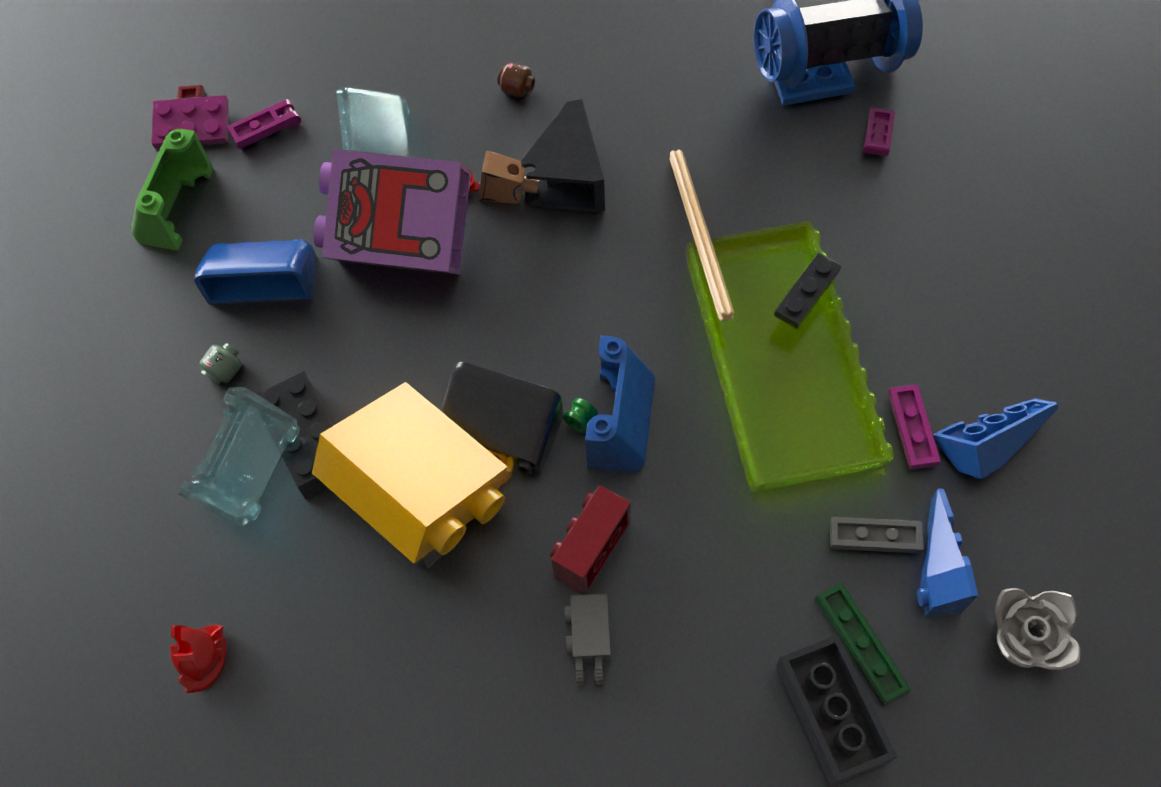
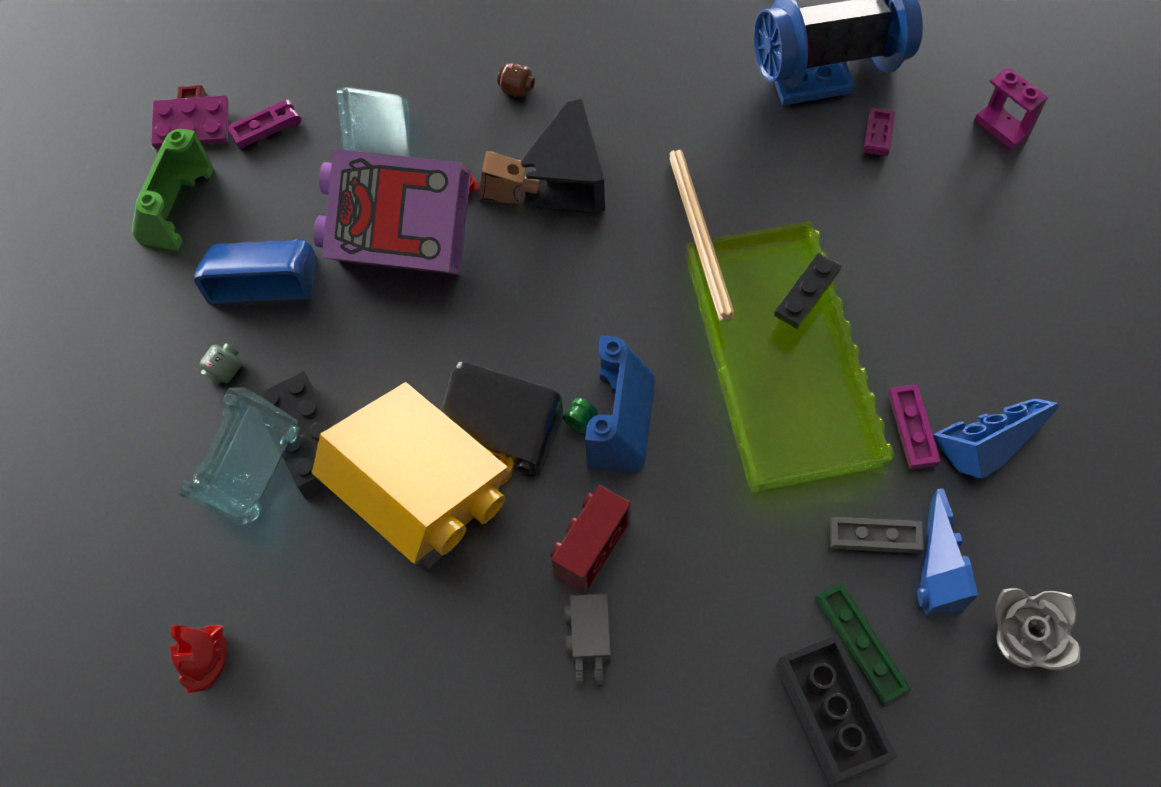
(1001, 122): none -> magenta panel

